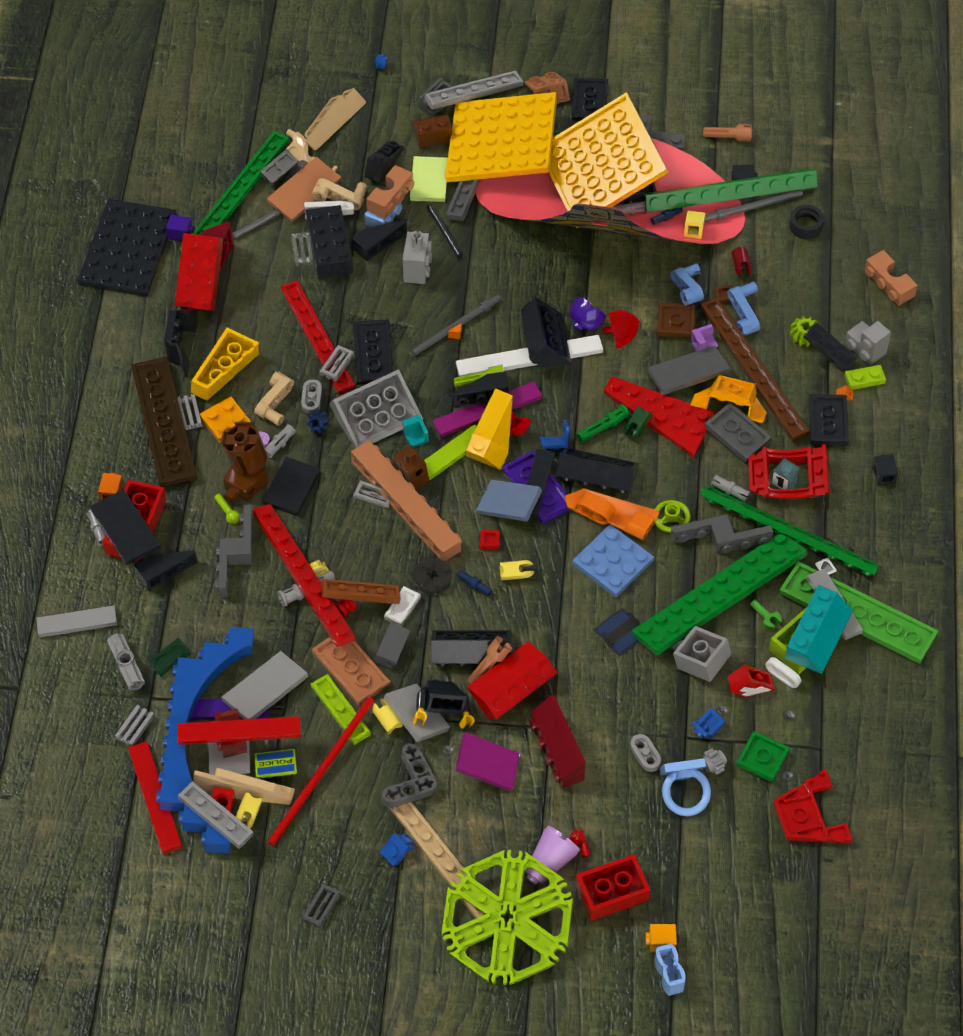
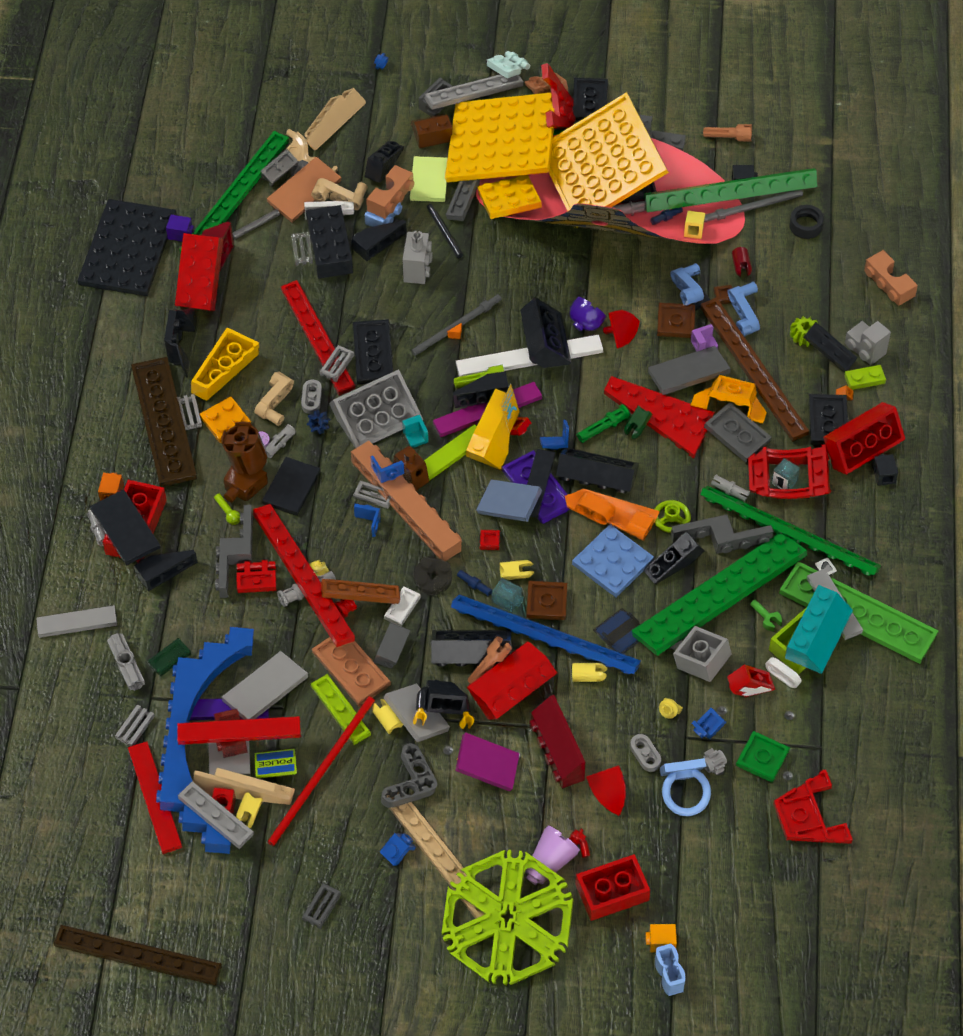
(138, 955): none -> dark brown tile
(258, 580): none -> red plate
(370, 513): none -> blue bracket
(388, 473): none -> blue bracket
(507, 595): none -> clear light blue brick
(509, 65): none -> light aqua plate
(509, 196): none -> yellow plate
(510, 408): none -> yellow sticker
(540, 632): none -> blue plate
(546, 600): none -> reddish brown plate
(561, 101): none -> red wing
(588, 672): none -> light yellow piece
(609, 788): none -> red shield
(669, 708): none -> light yellow plate
(674, 558): none -> black slope
(864, 438): none -> red brick

